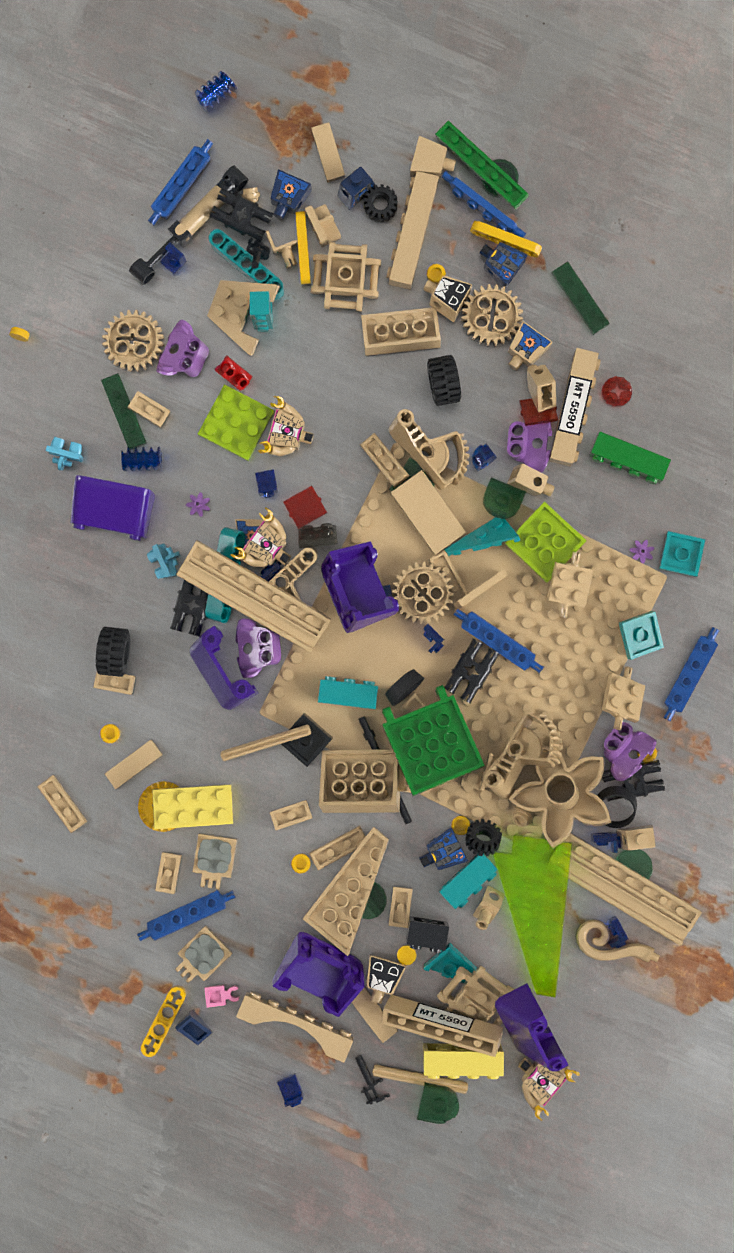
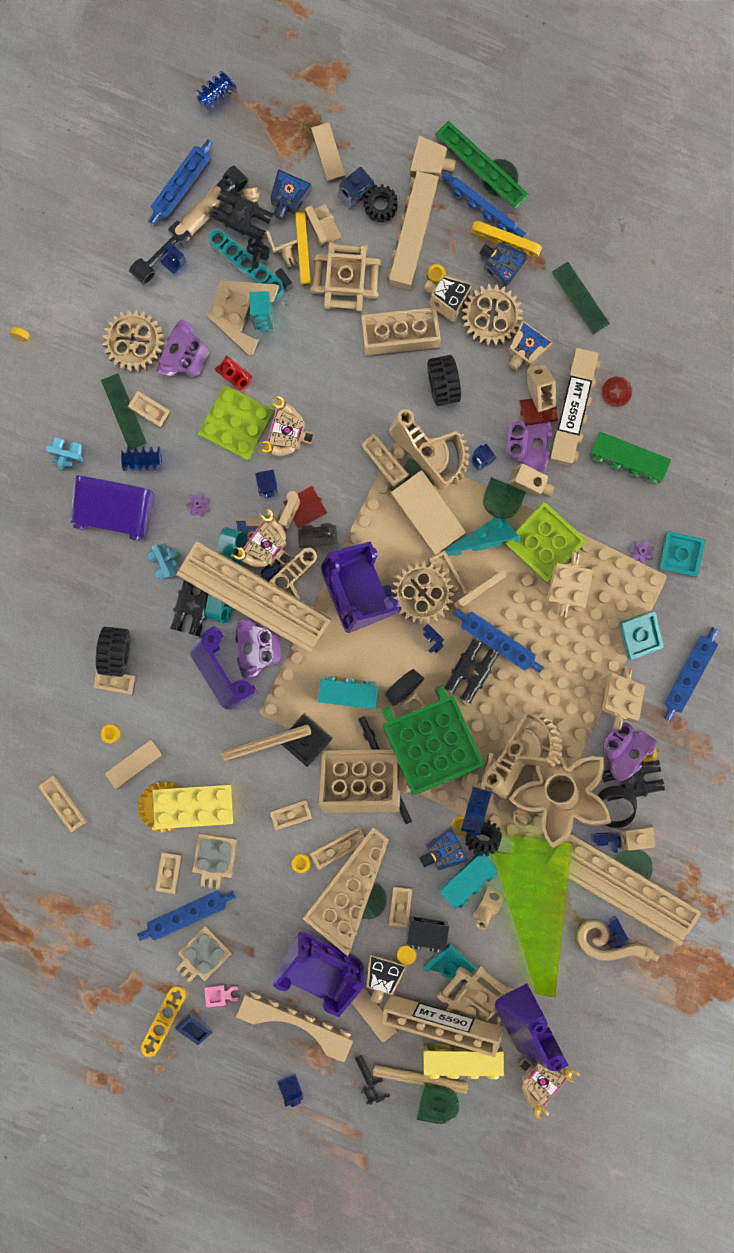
(286, 515): none -> tan plate
(287, 283): none -> black tile
(476, 811): none -> clear blue arch

